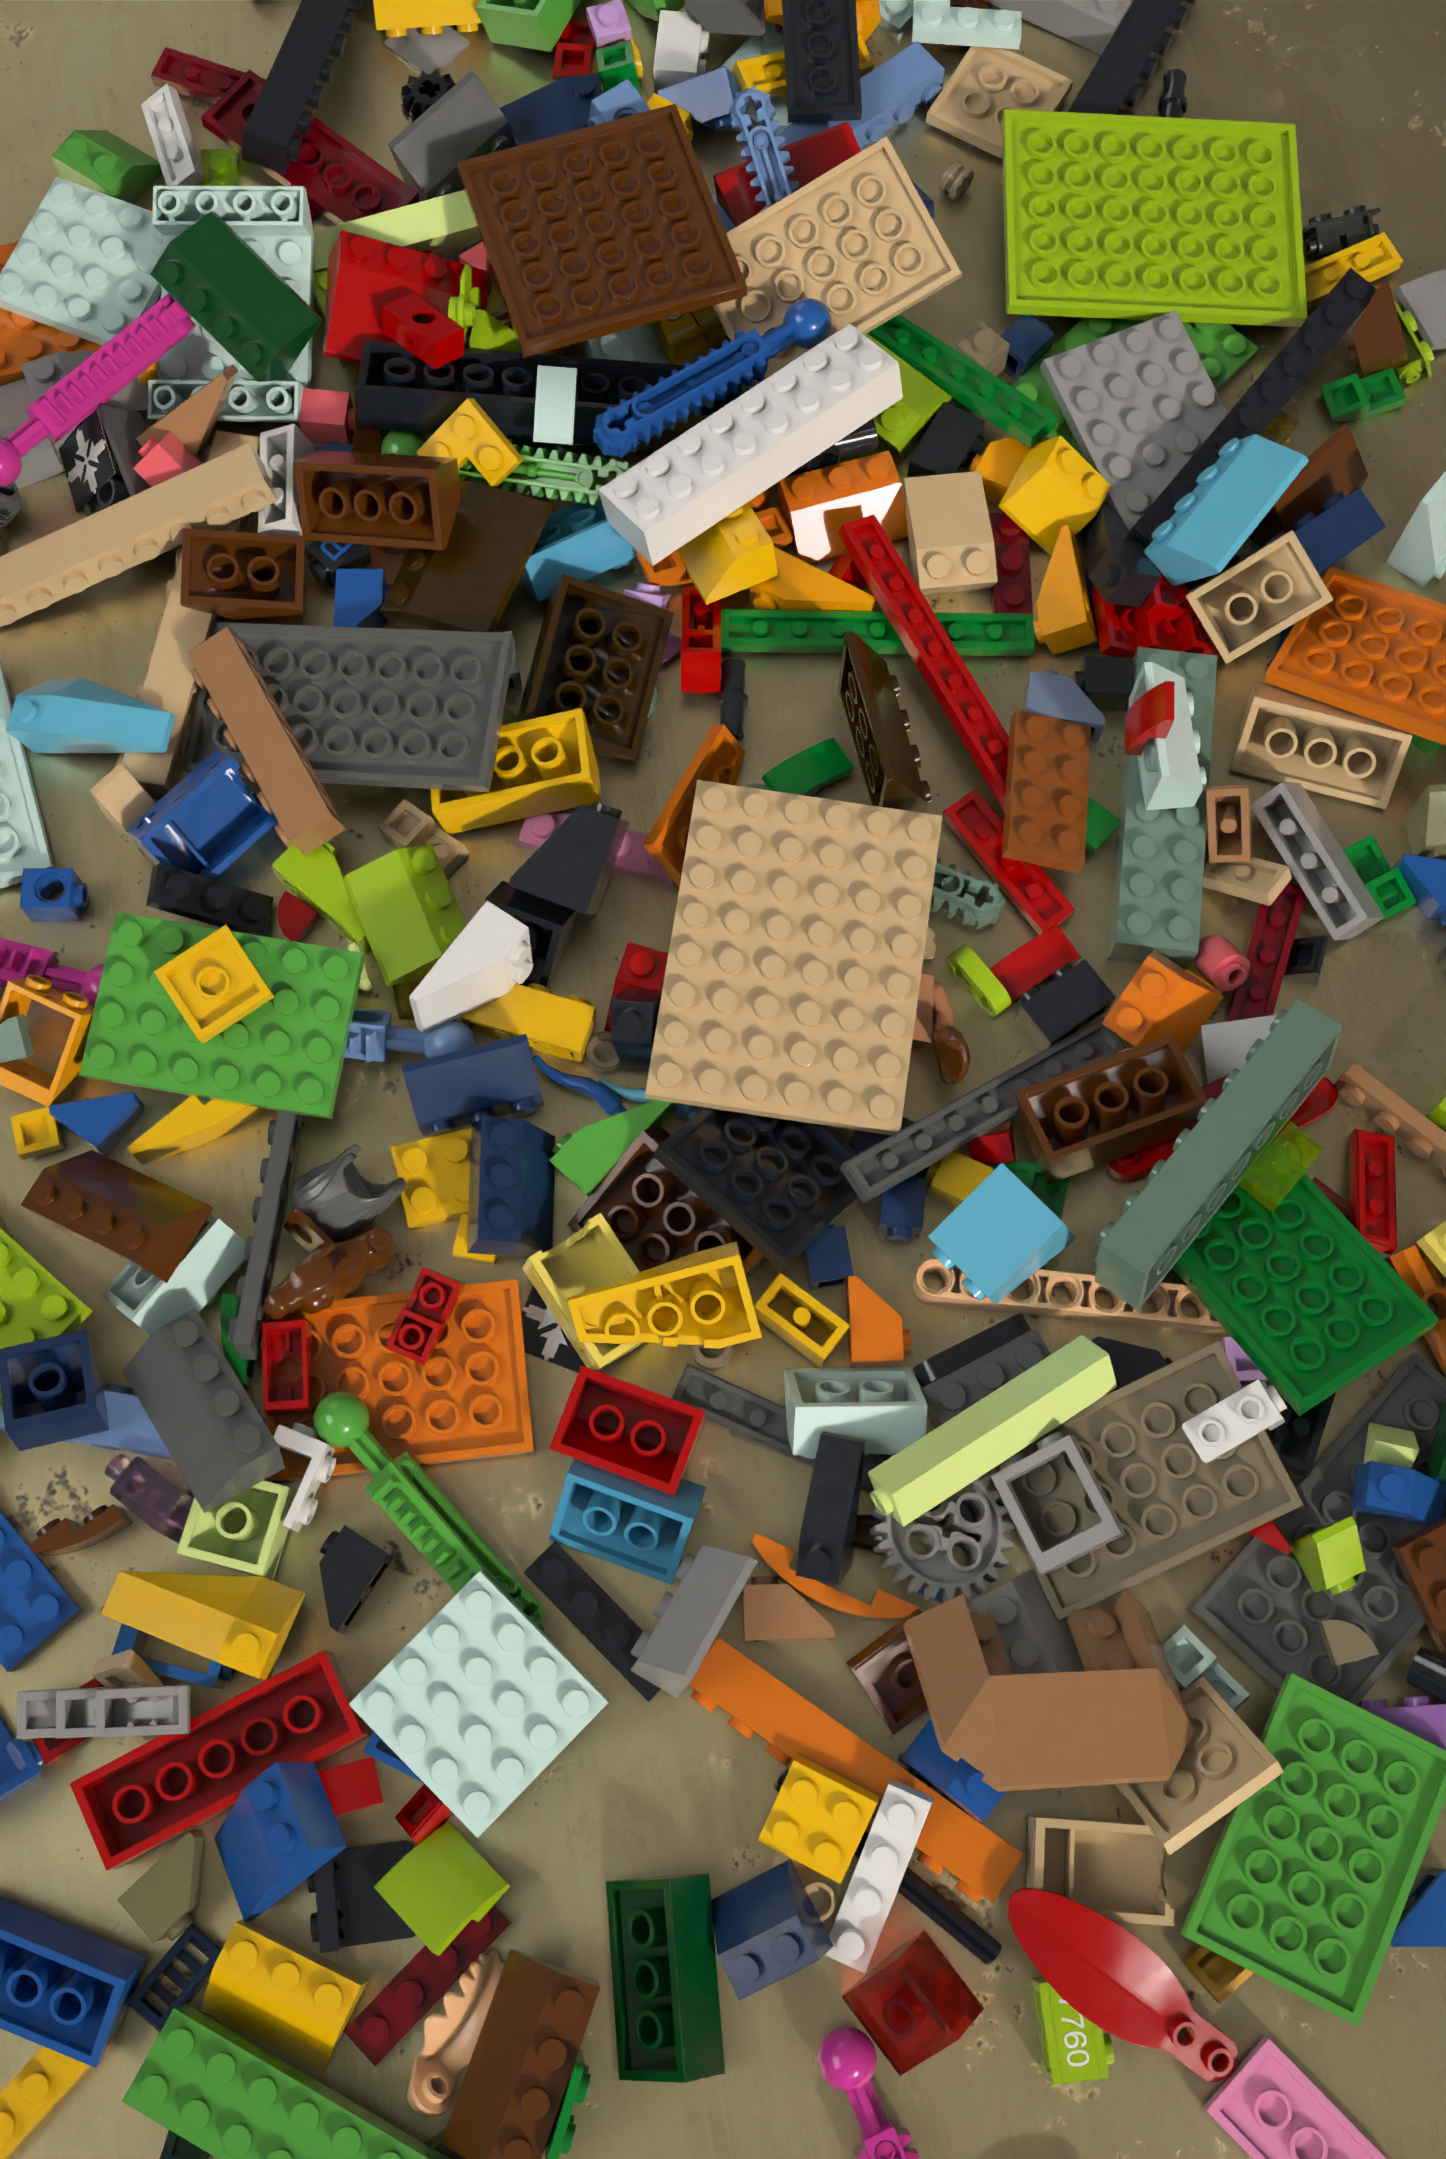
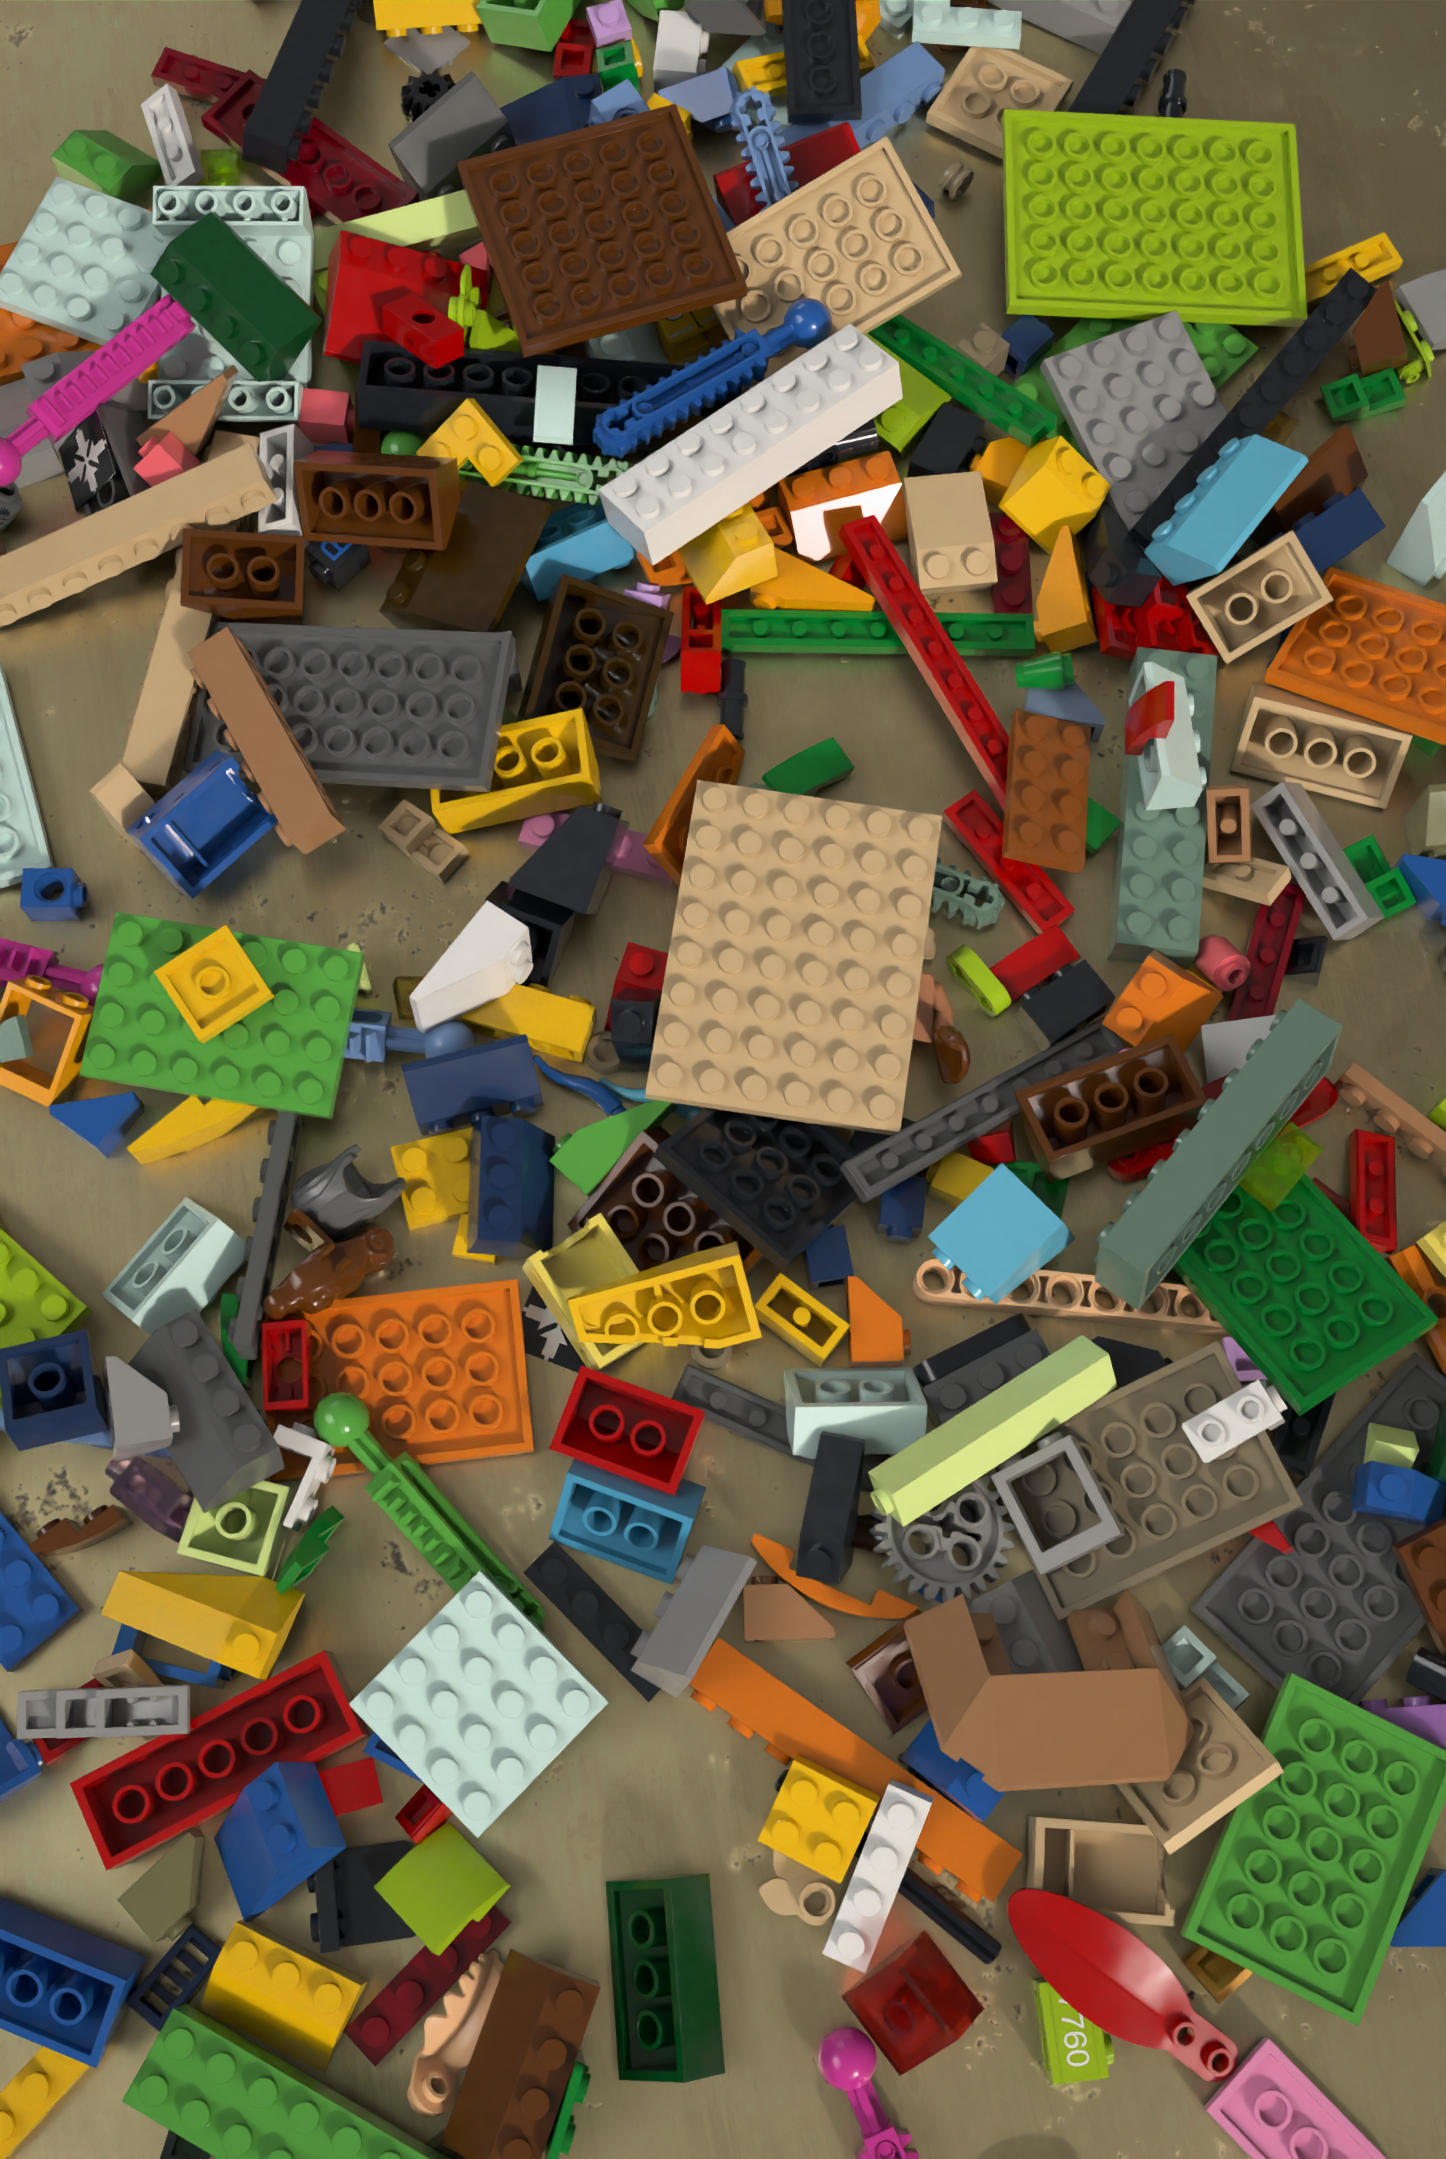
(36, 1133): yellow plate -> none
(87, 719): medium azure wedge -> none
(118, 1211): reddish brown slope -> none
(136, 1412): none -> light grey slope
(209, 900): black plate -> none
(295, 917): red tile -> none
(308, 1550): none -> green slope
(320, 884): lime slope -> none
(349, 1574): black slope -> none
(359, 598): blue slope -> none
(405, 911): lime slope -> none
(425, 1315): red slope -> none
(767, 1930): dark blue slope -> none
(880, 729): dark brown slope -> none
(1046, 672): none -> green cone
(1106, 681): black brick -> none
(1325, 231): pearl dark grey hinge -> none
(1331, 1556): lime slope -> none
(1345, 1642): dark tan tile -> none

